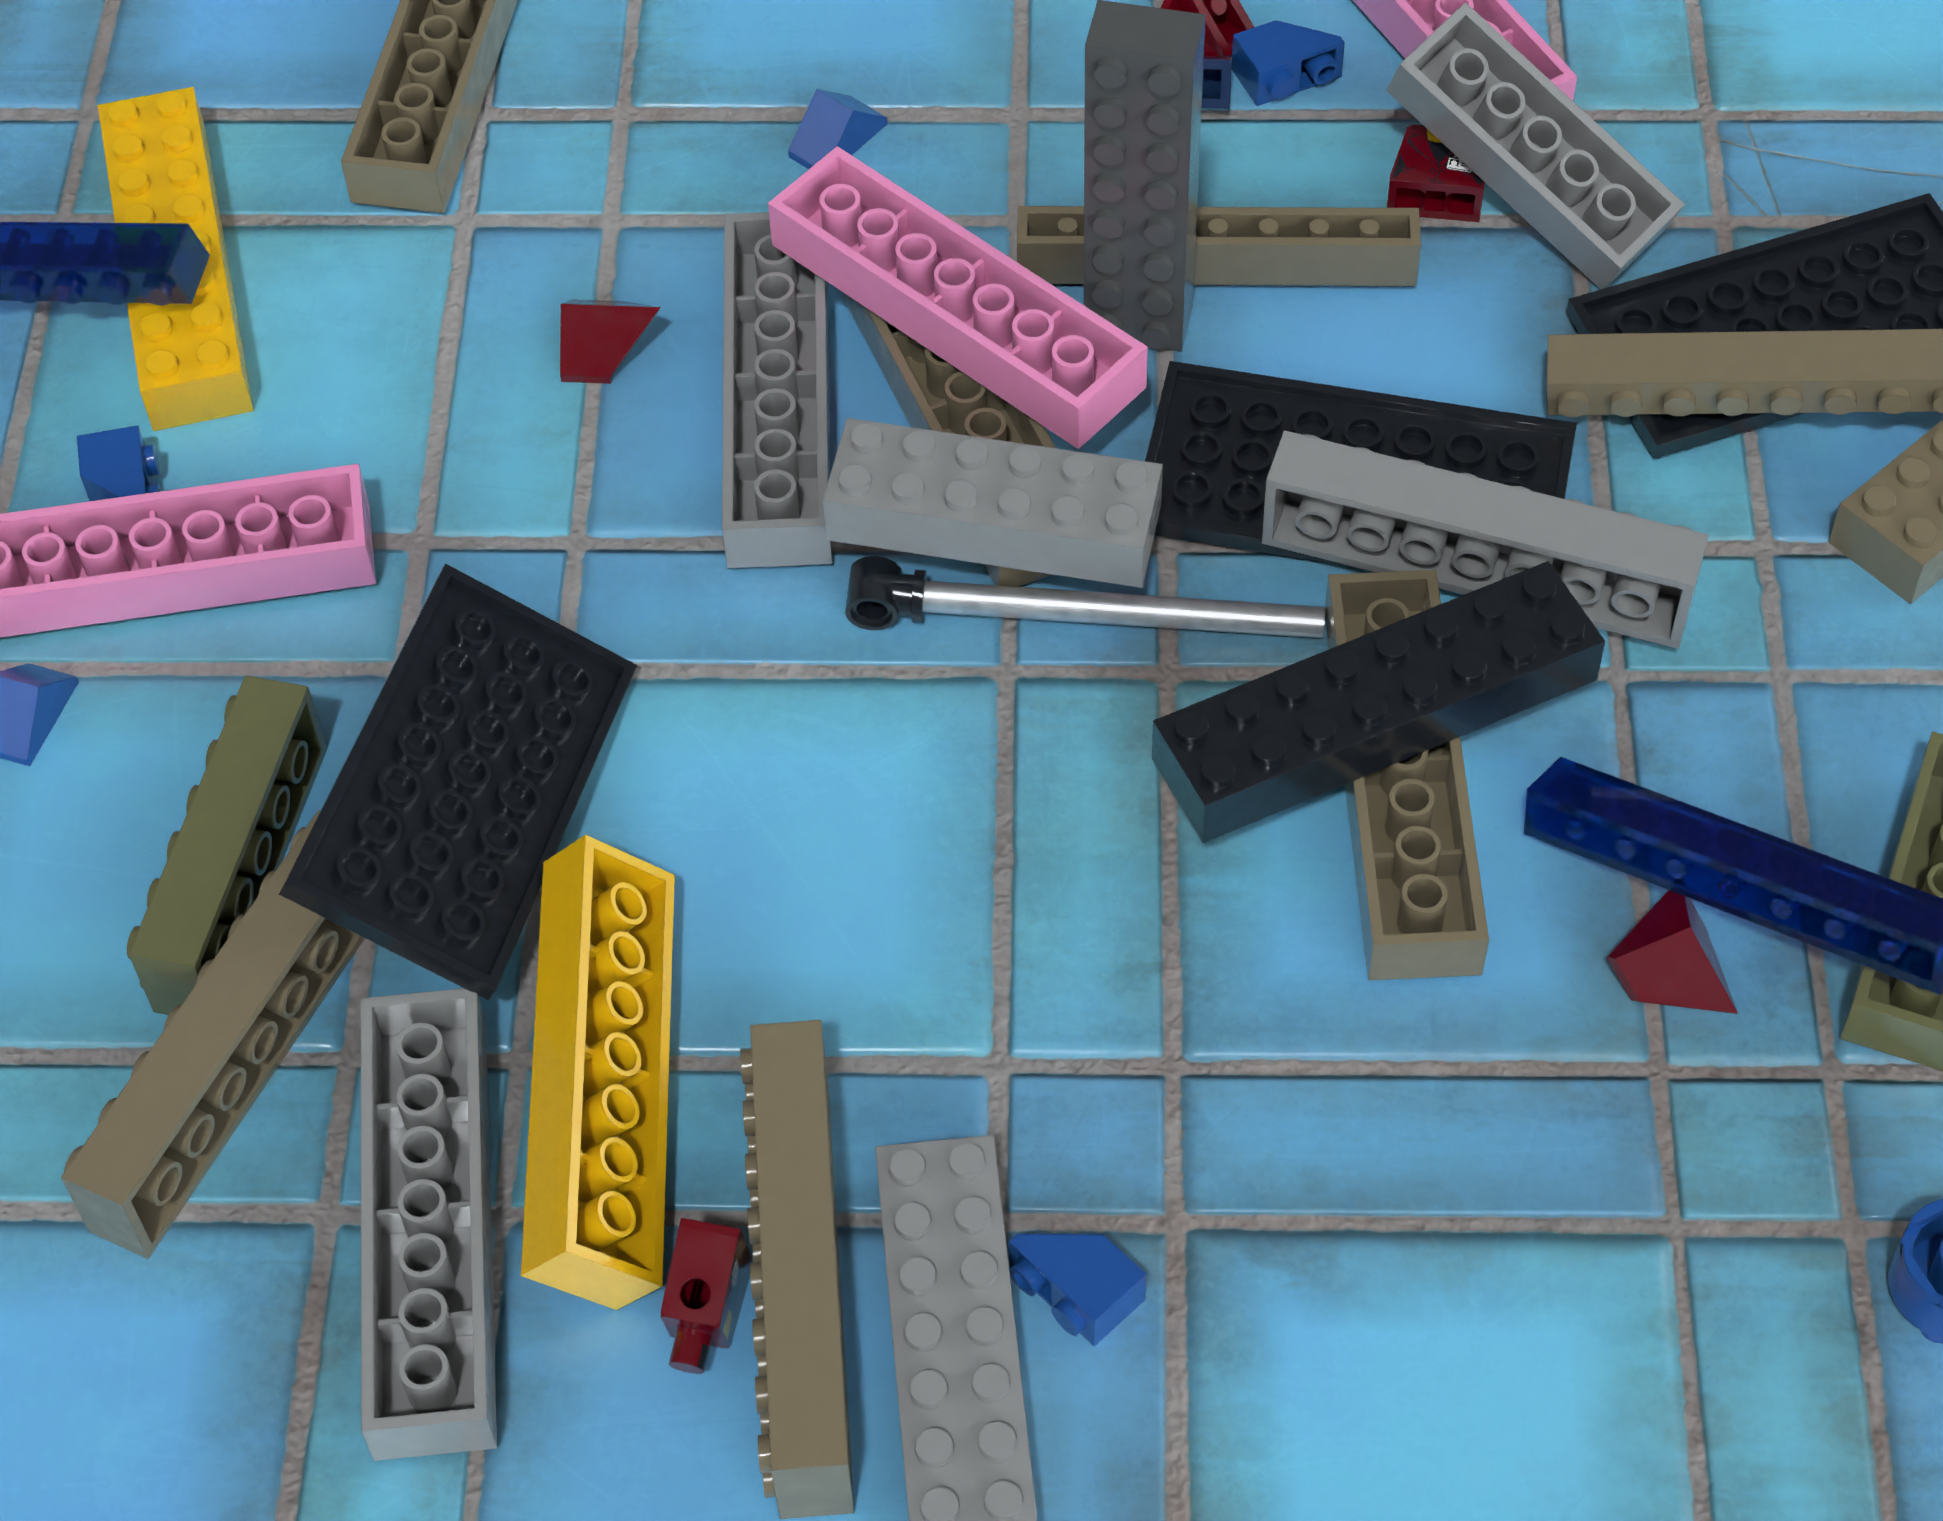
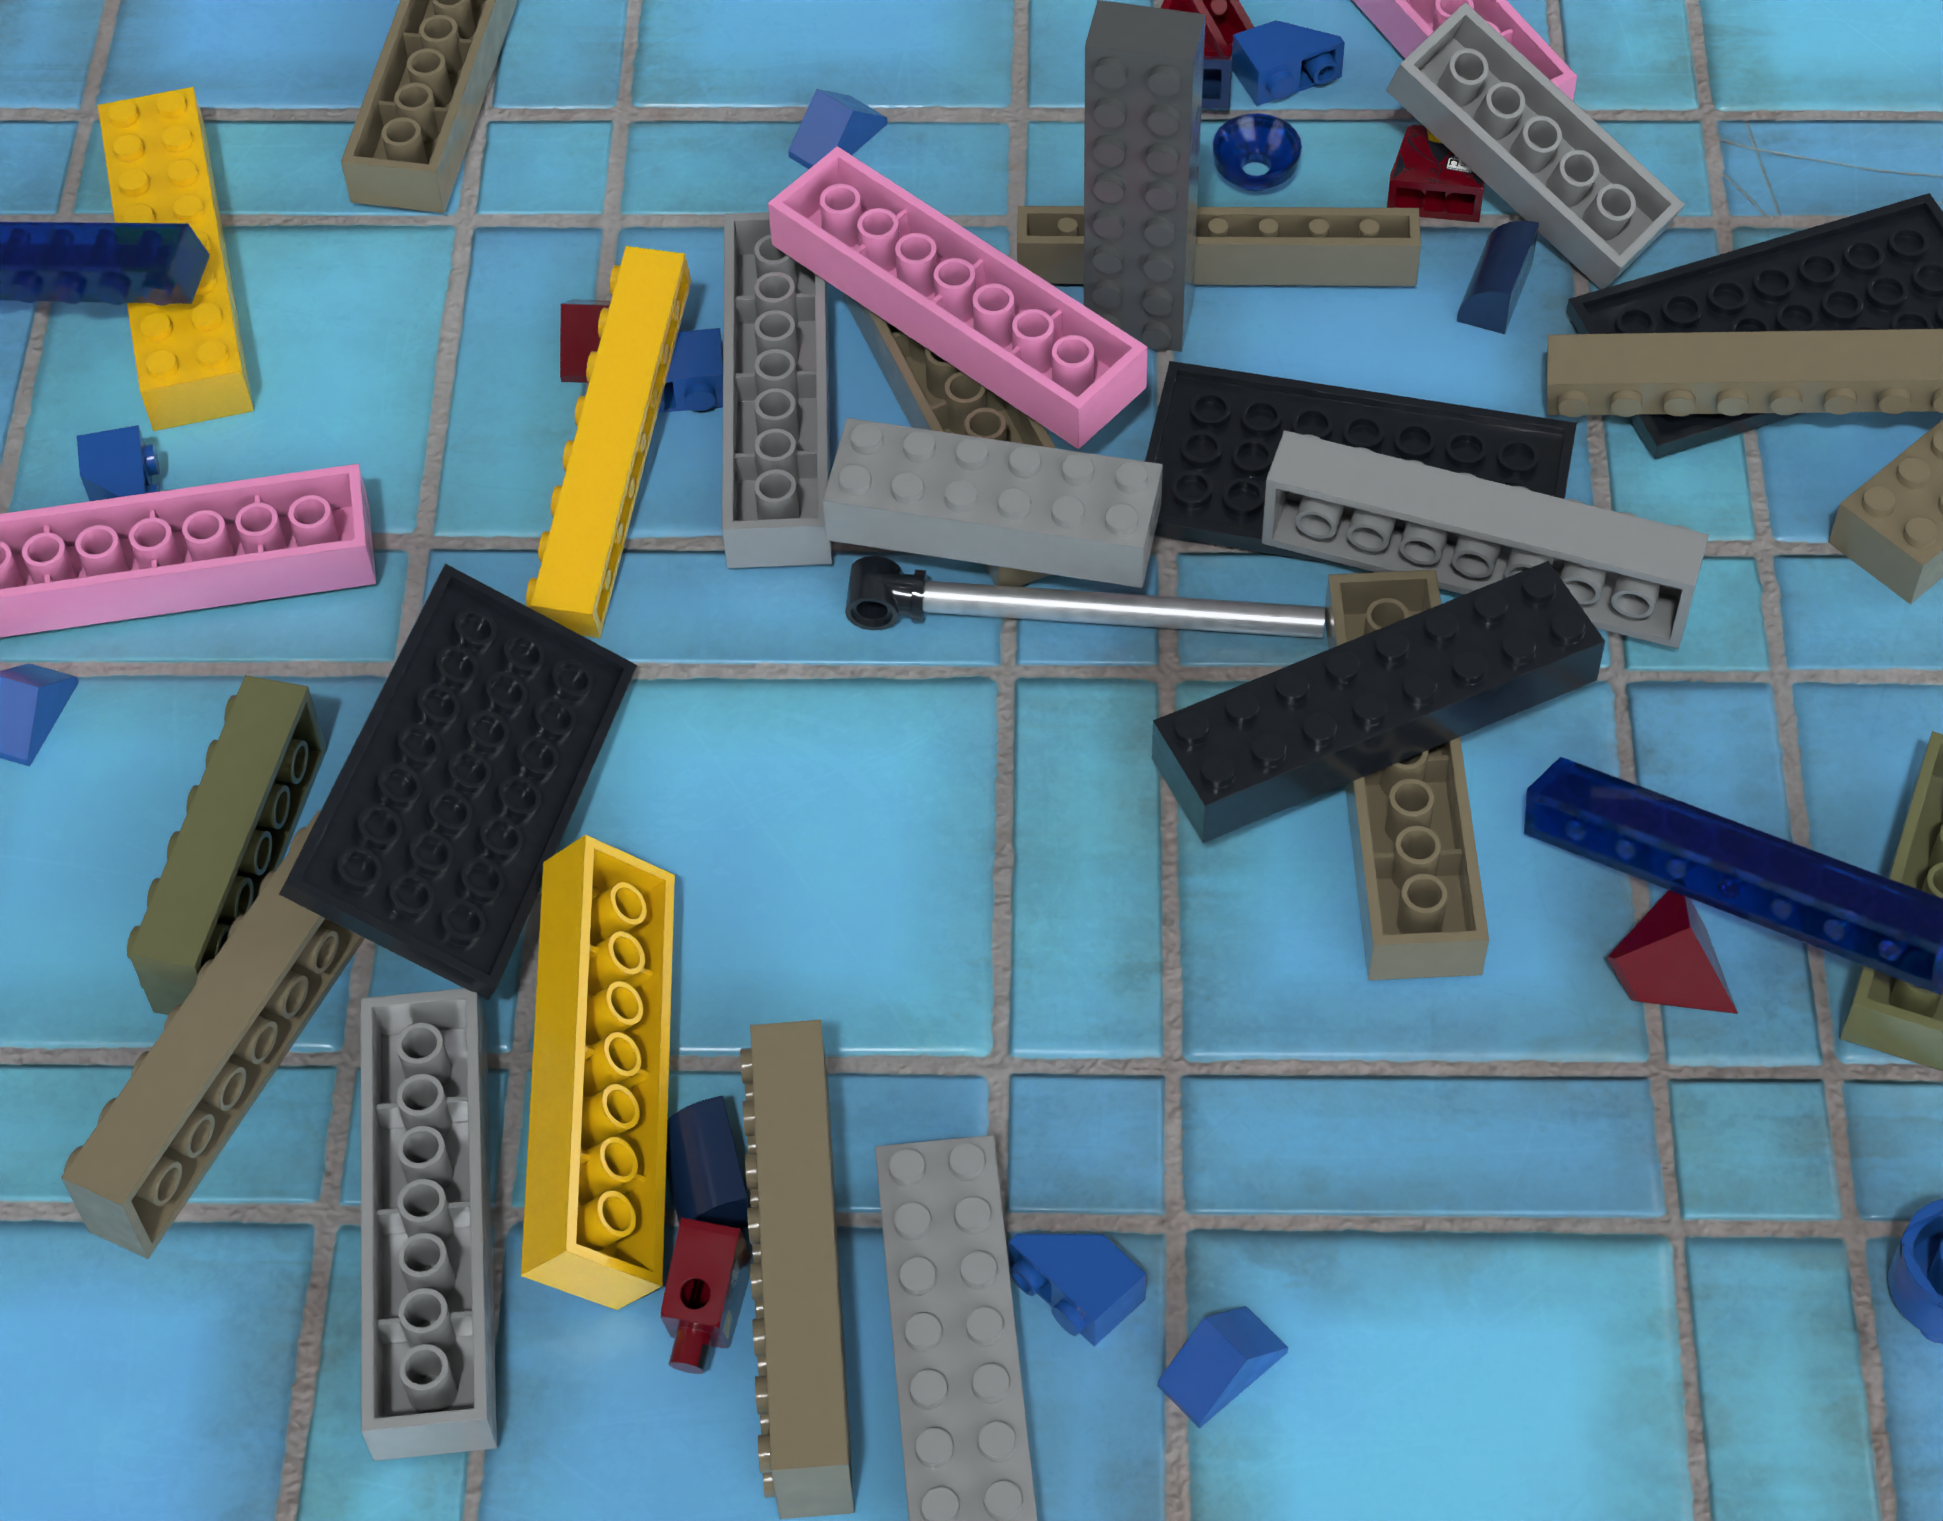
(611, 440): none -> yellow brick
(695, 372): none -> blue slope
(705, 1165): none -> dark blue brick
(1220, 1363): none -> blue slope
(1259, 140): none -> clear blue piece
(1499, 276): none -> dark blue brick

